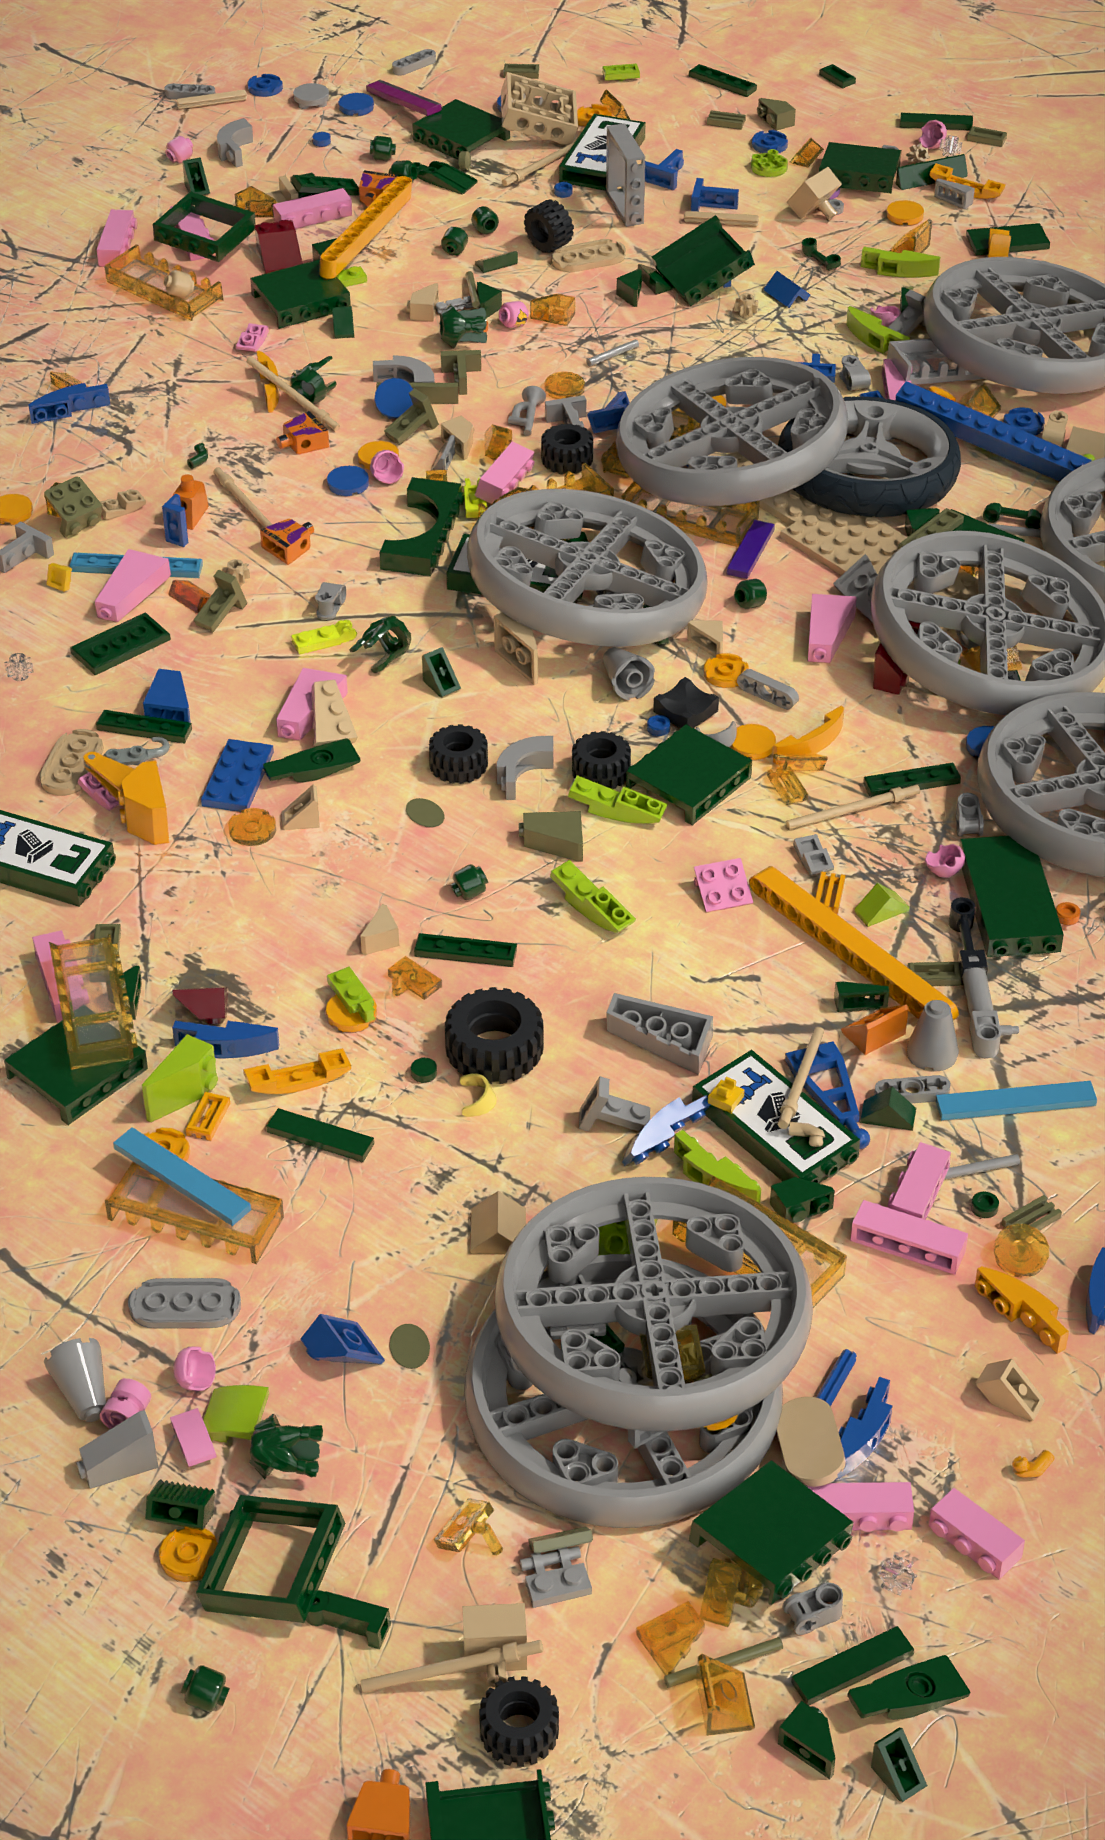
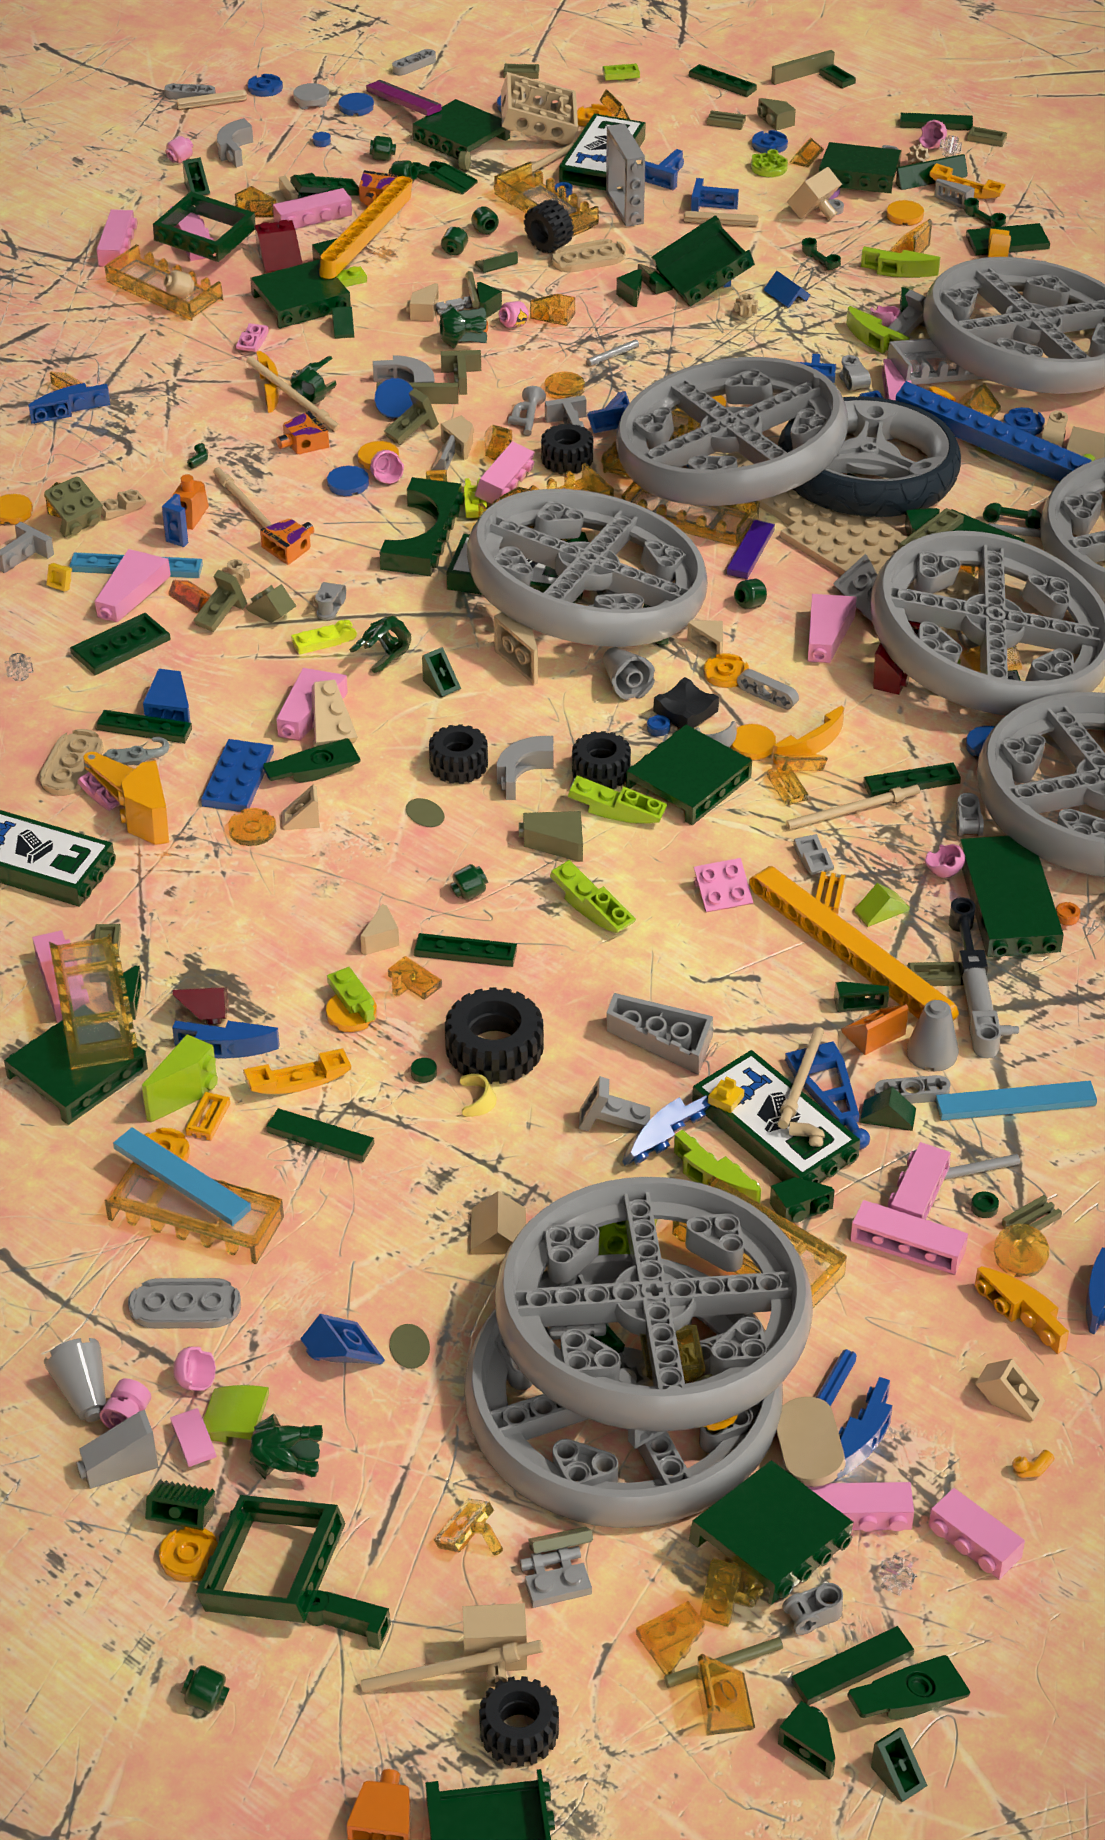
(271, 603): none -> olive slope
(525, 191): none -> clear yellow window
(801, 67): none -> olive tile
(971, 207): none -> dark green bar

